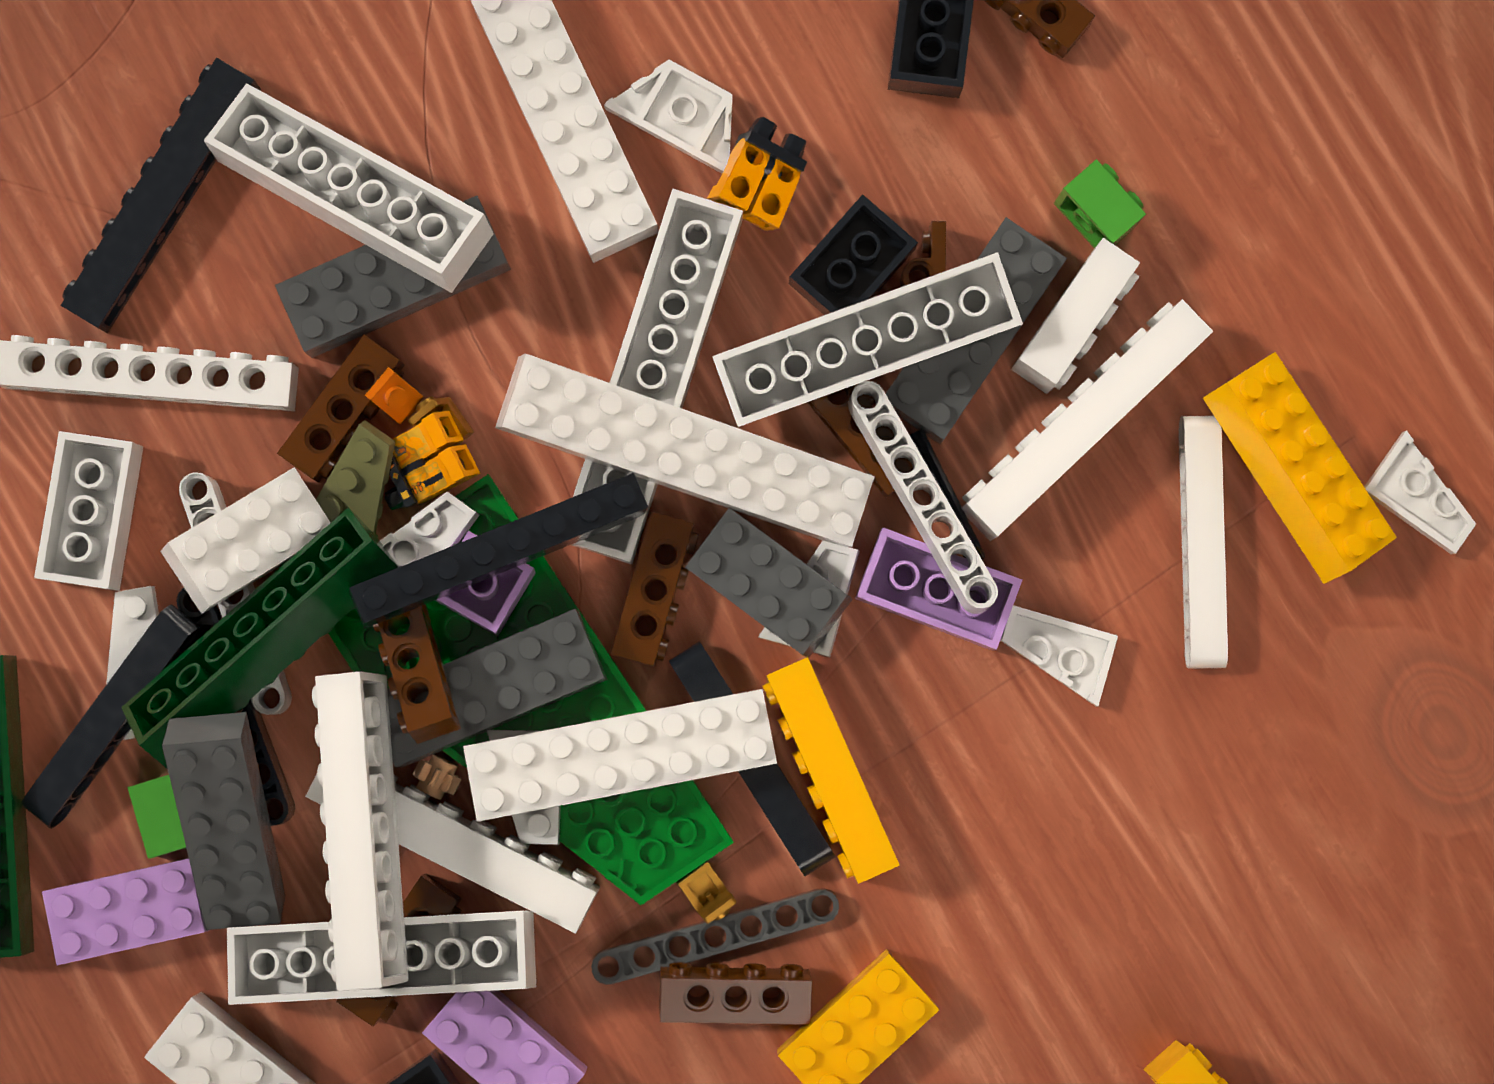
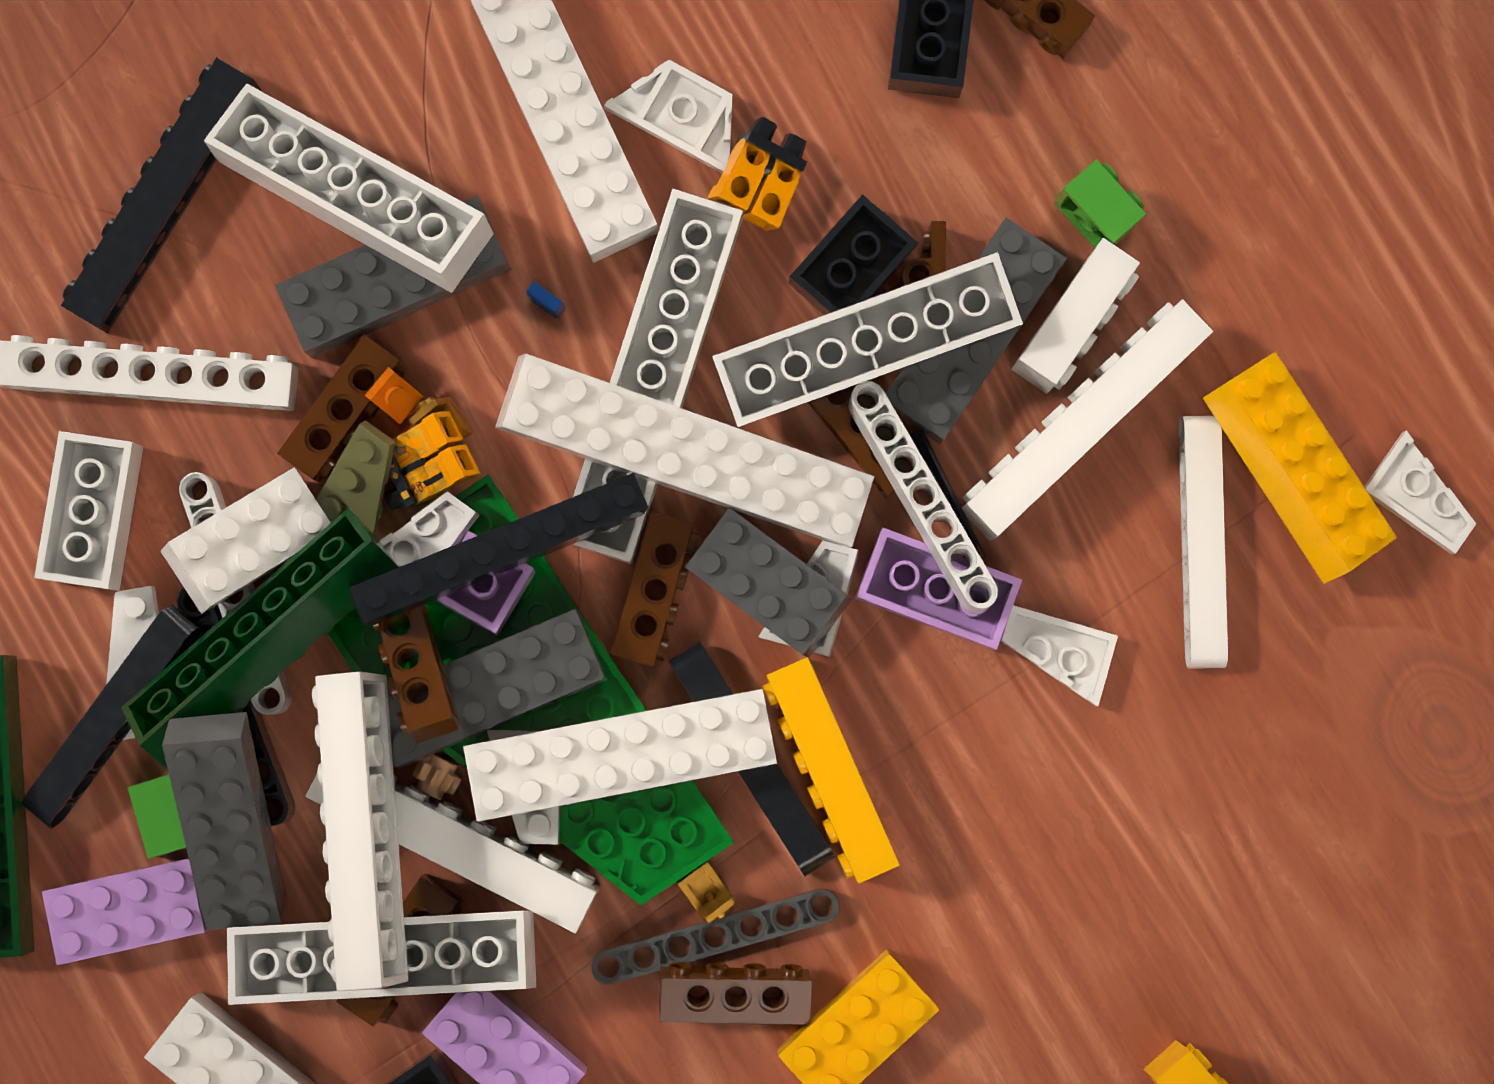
(545, 300): none -> blue tile

